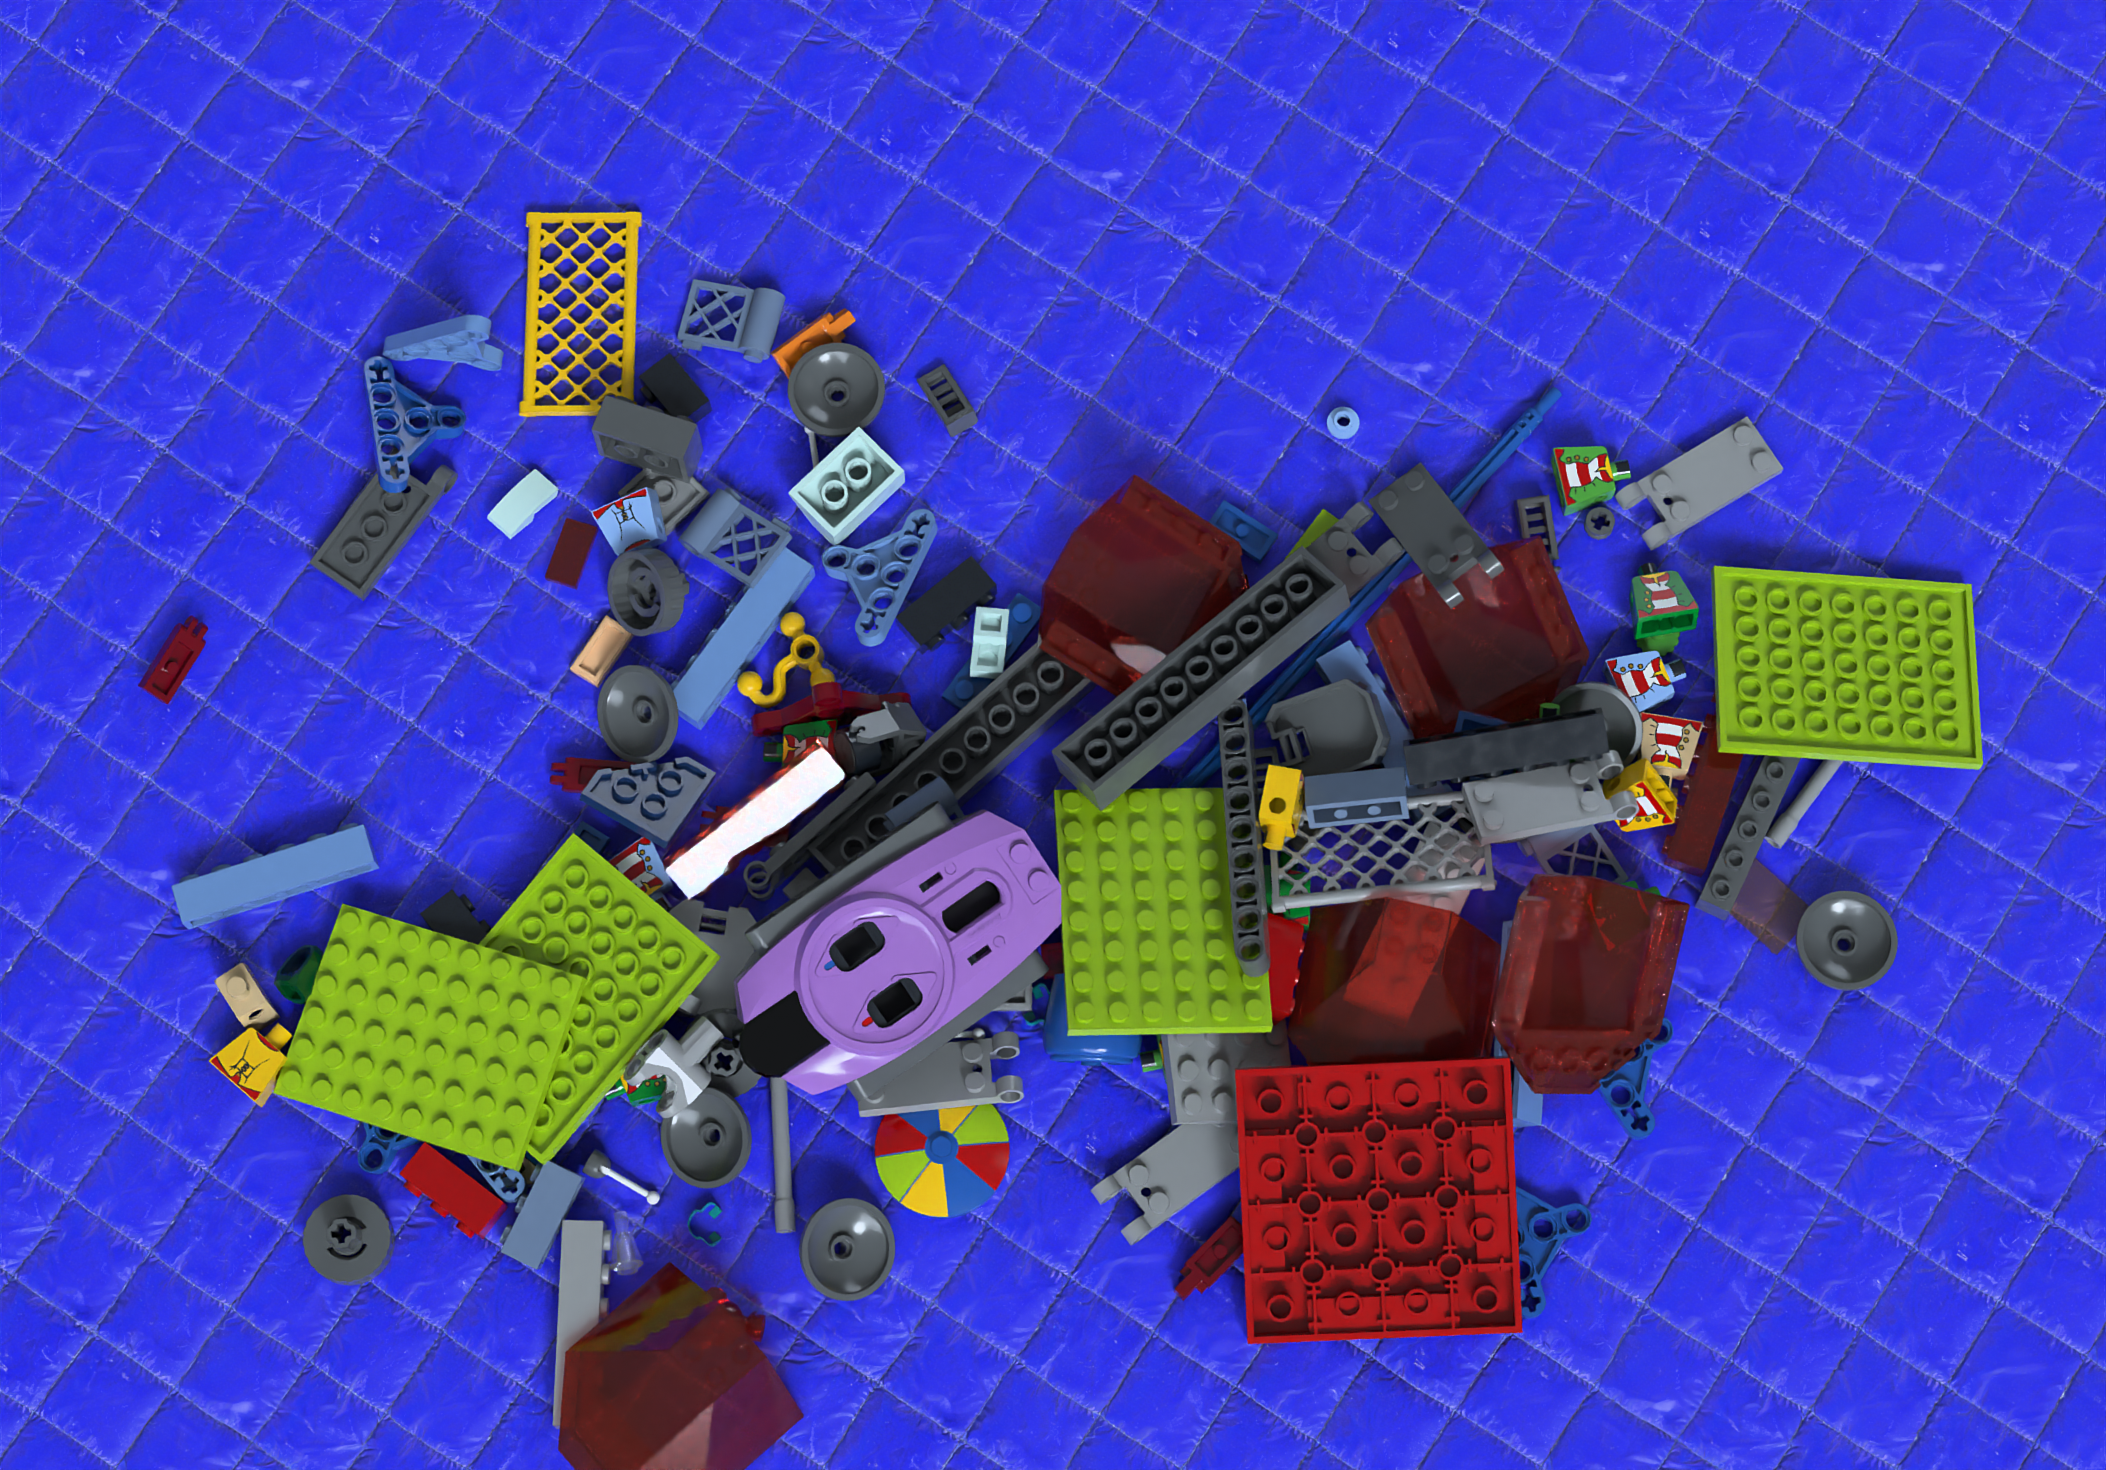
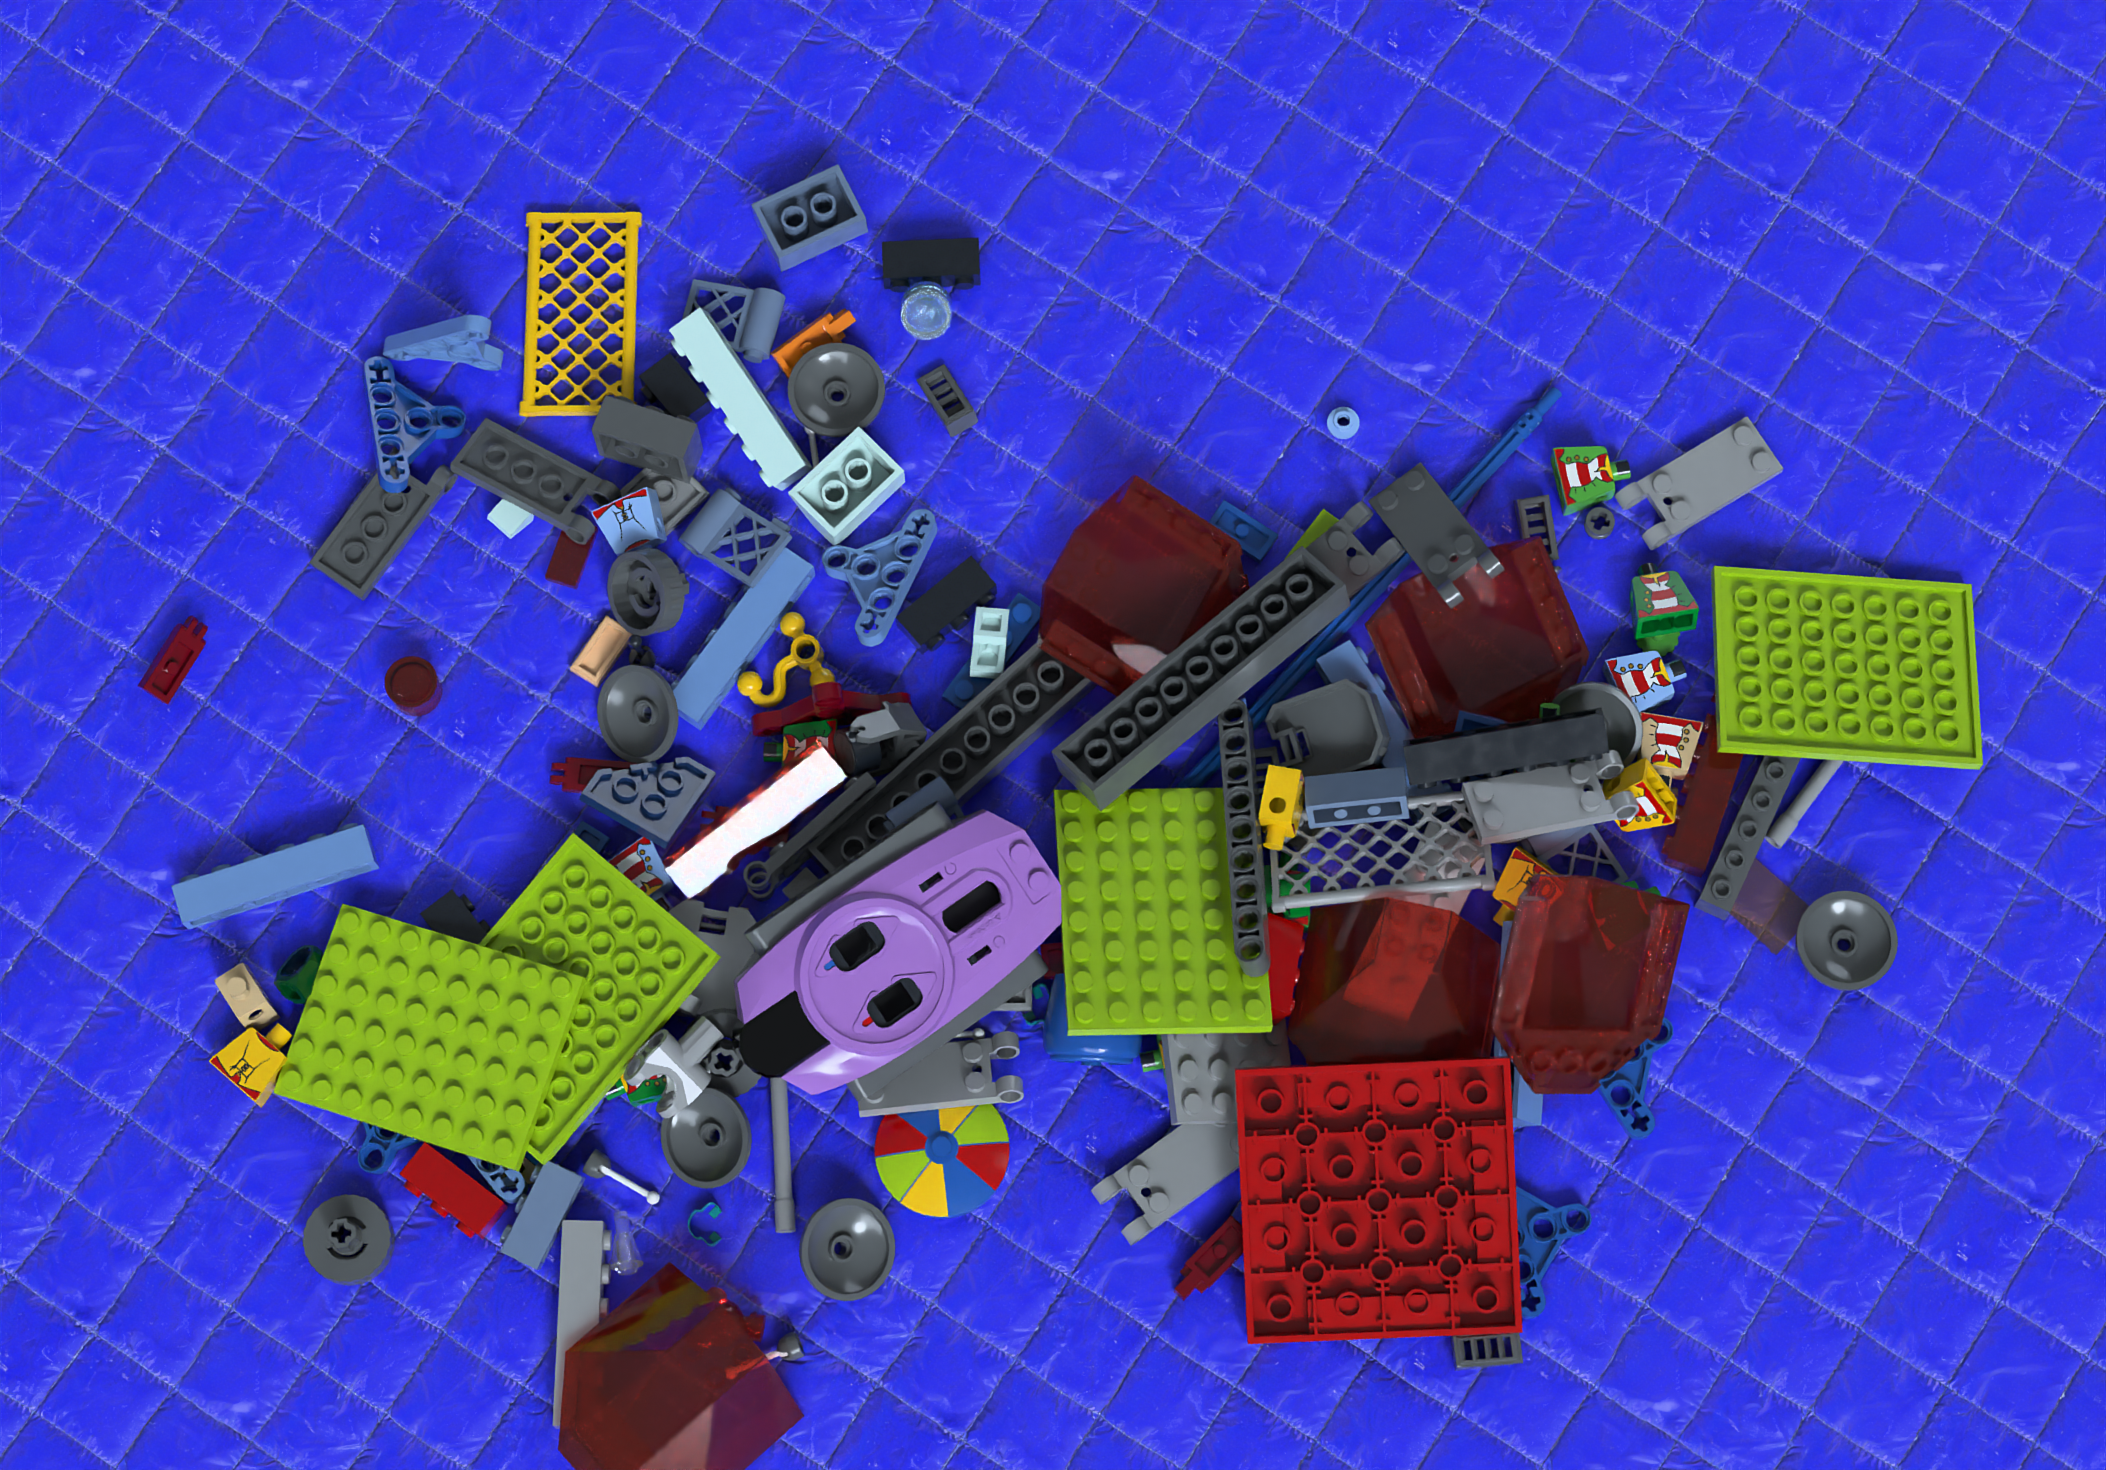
(413, 686): none -> clear red piece
(532, 478): none -> dark grey hinge
(641, 653): none -> hinge
(740, 399): none -> light aqua brick
(788, 1348): none -> dark grey hinge
(809, 218): none -> sand blue brick
(926, 310): none -> clear light blue piece
(937, 260): none -> black brick
(1461, 1363): none -> dark grey slope
(1514, 879): none -> yellow torso

